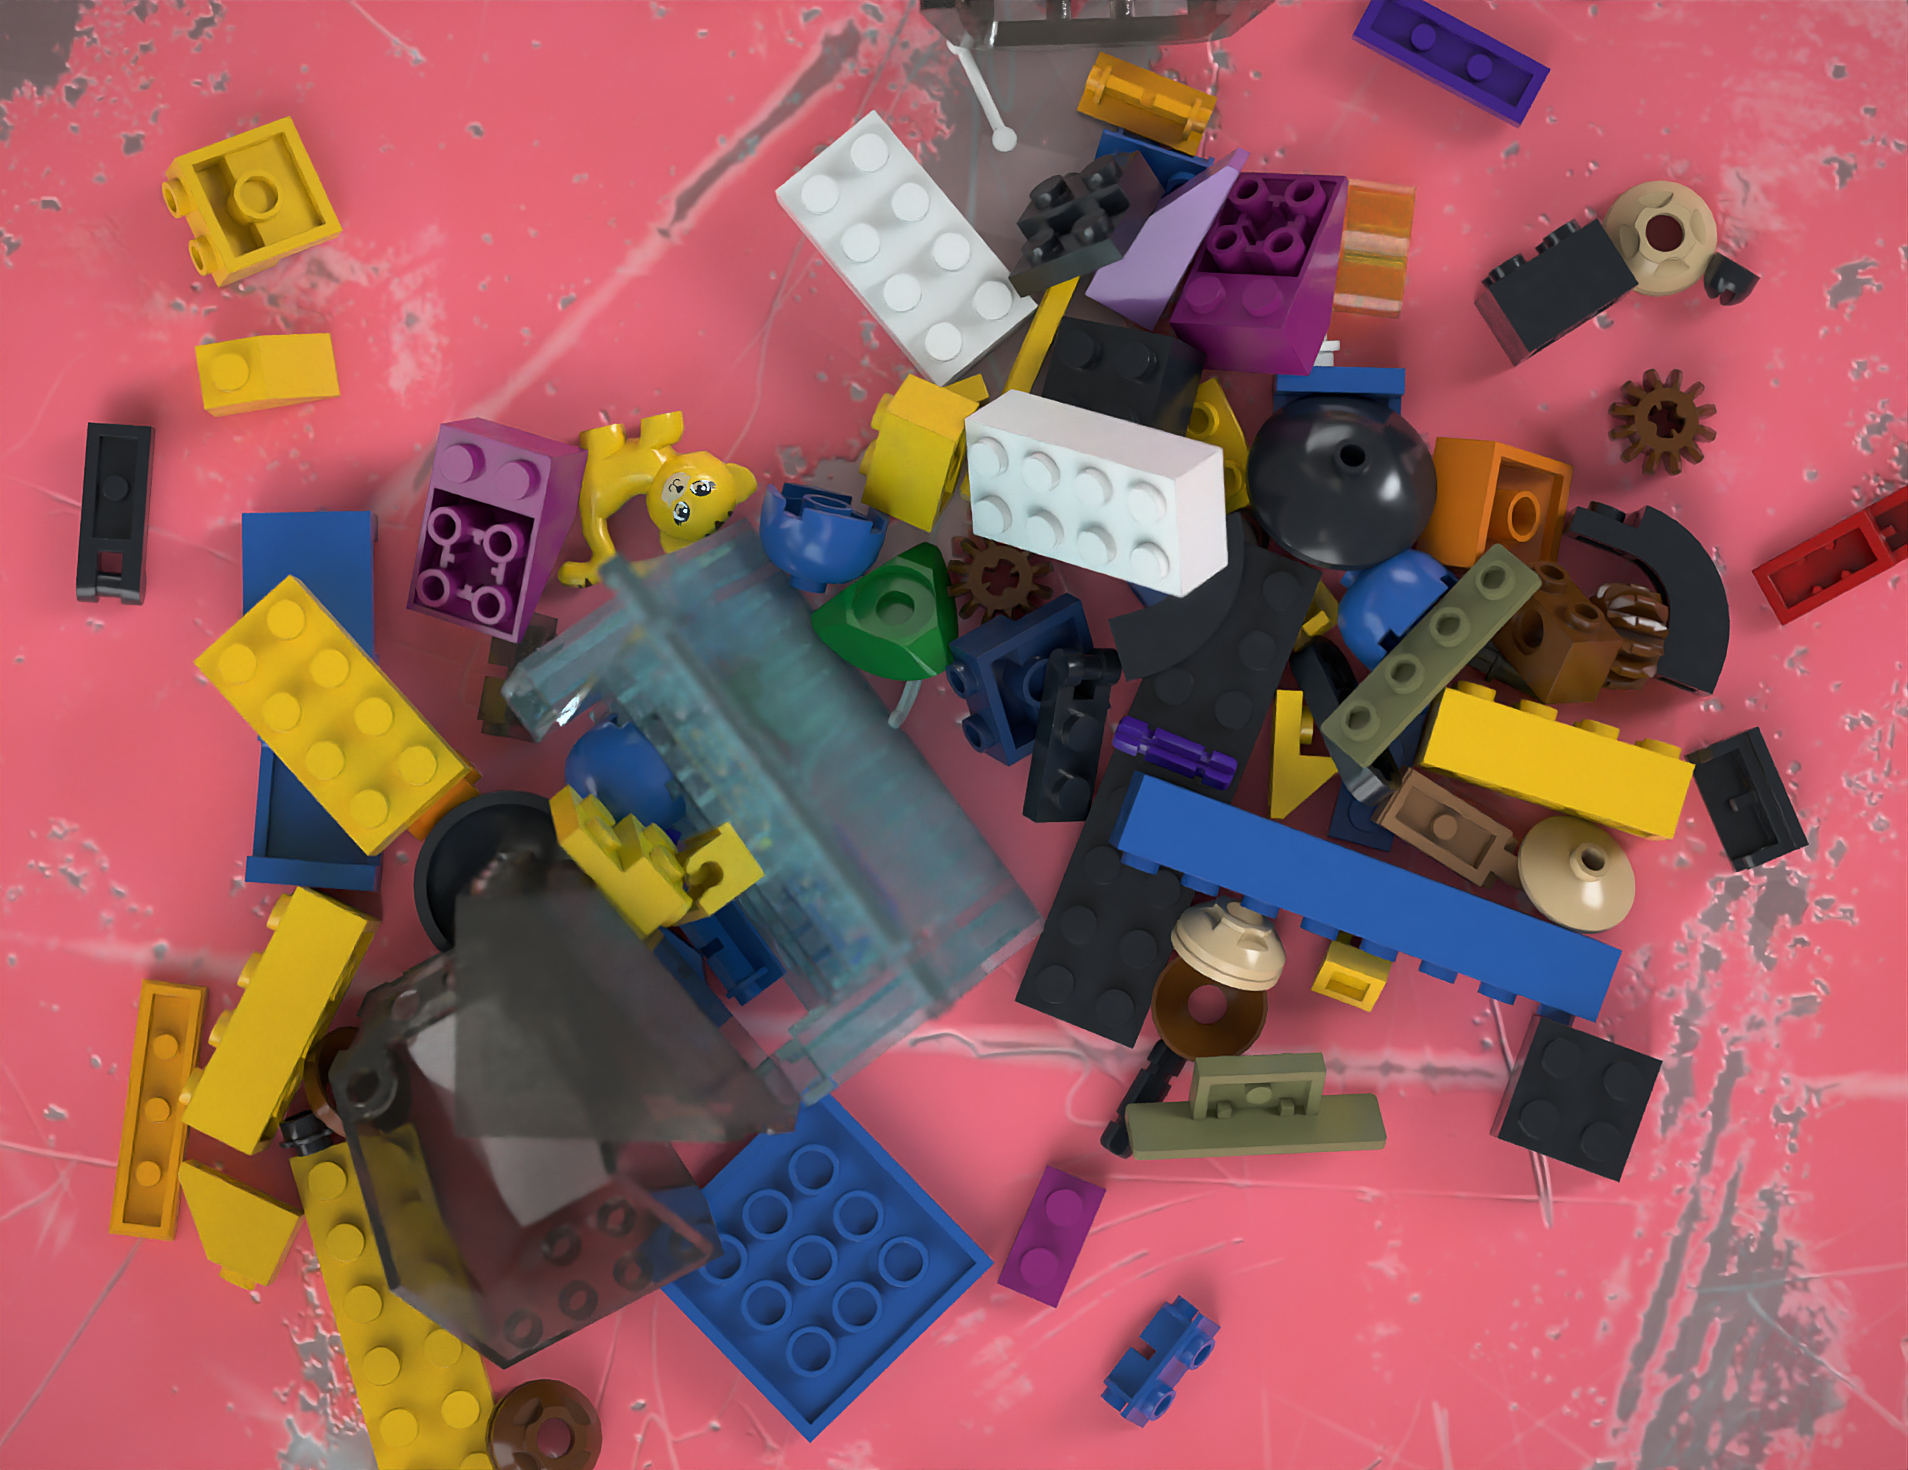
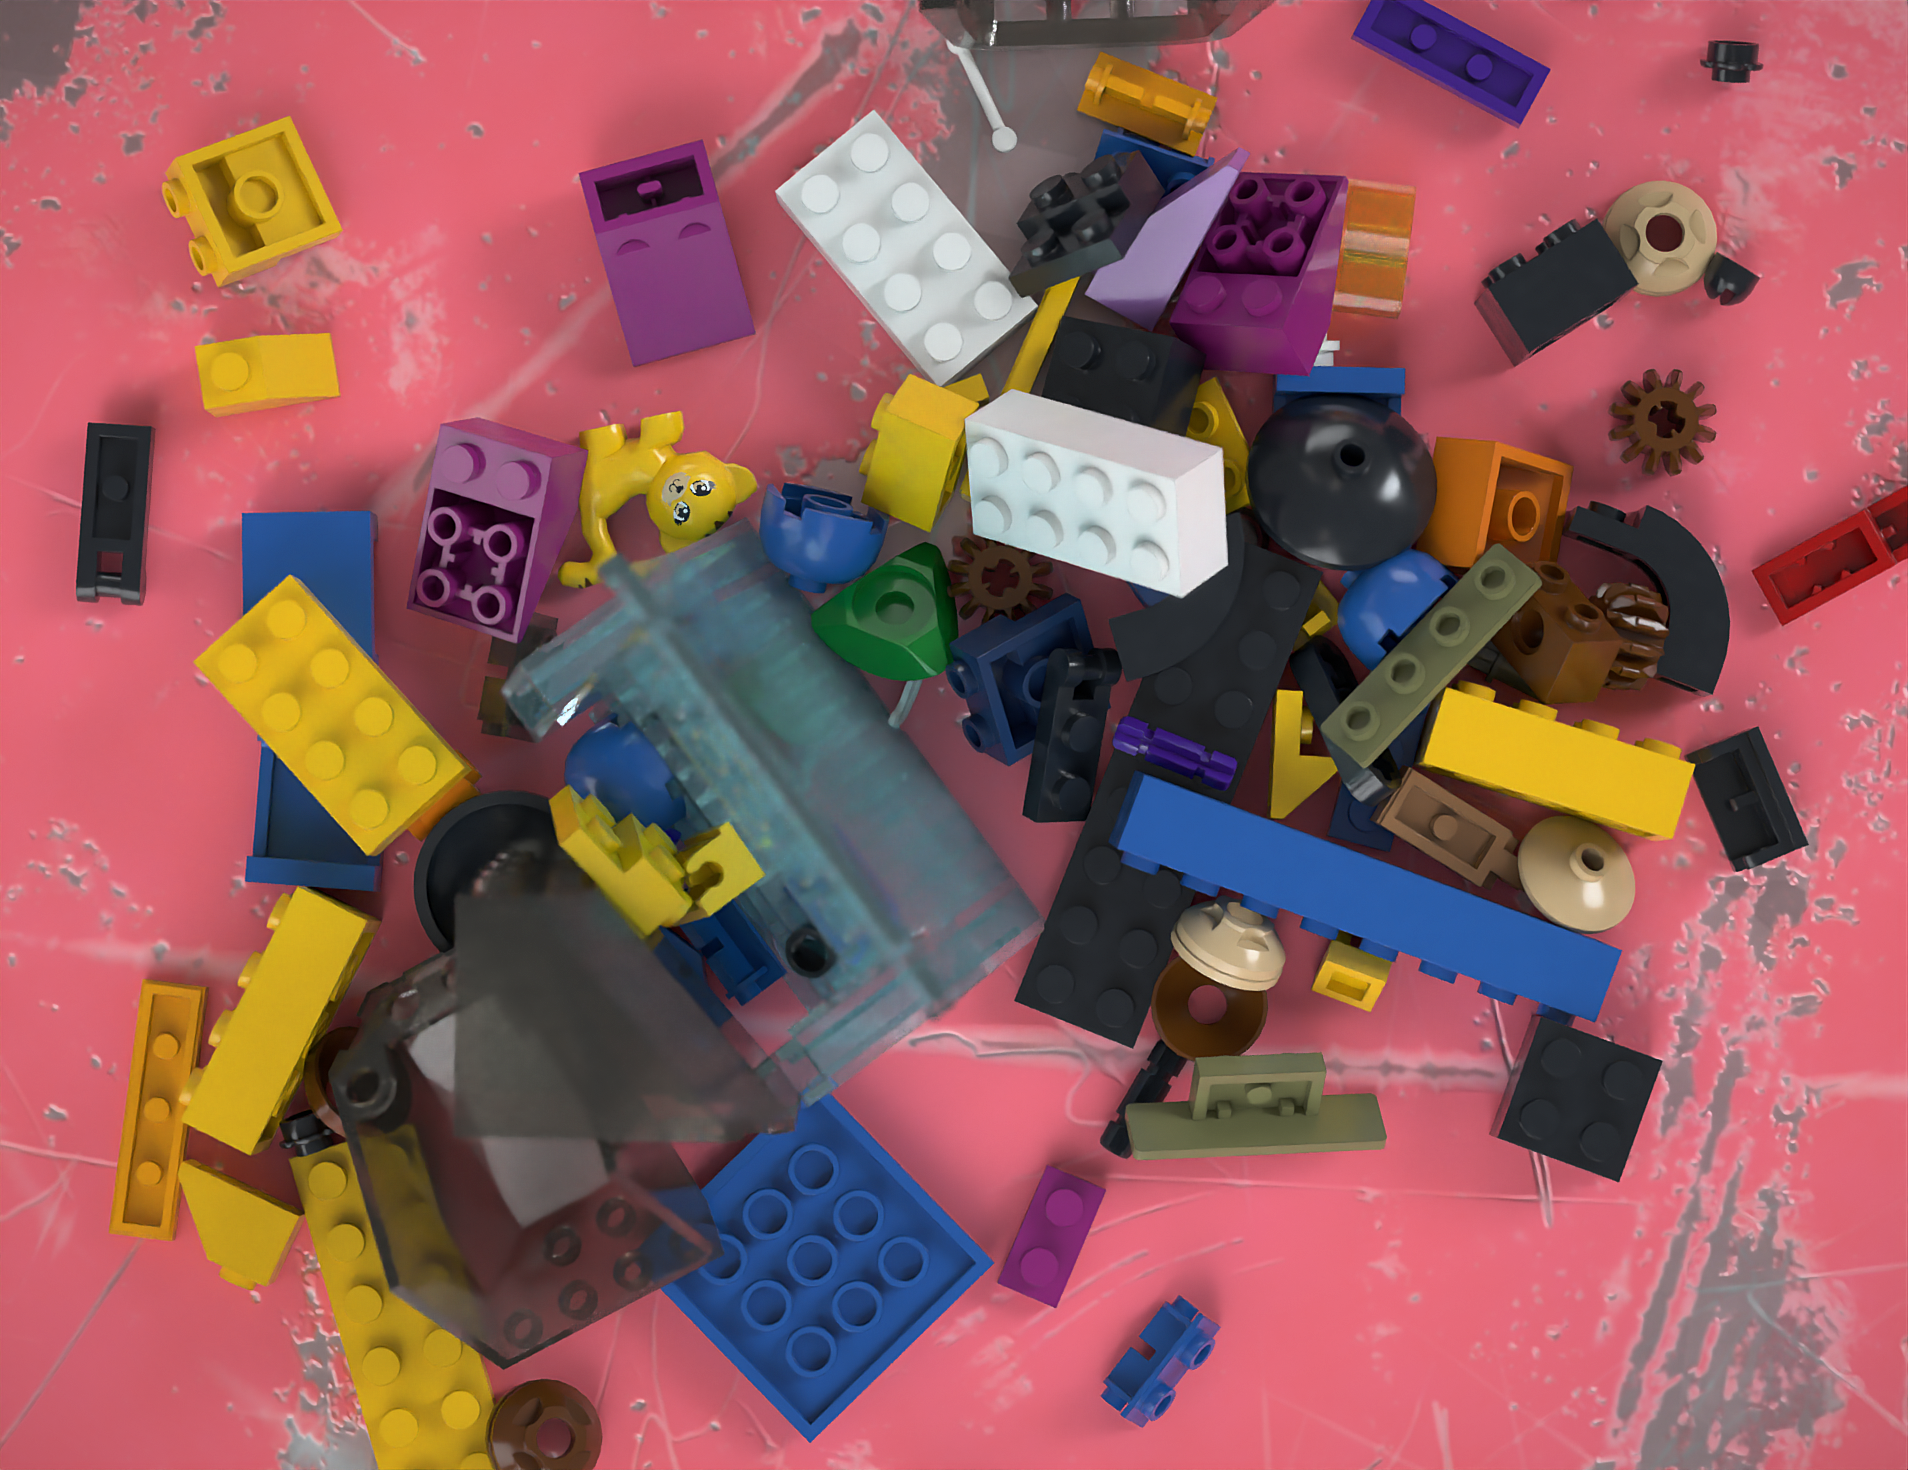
(667, 253): none -> magenta slope
(807, 955): none -> black hinge
(1732, 60): none -> black plate

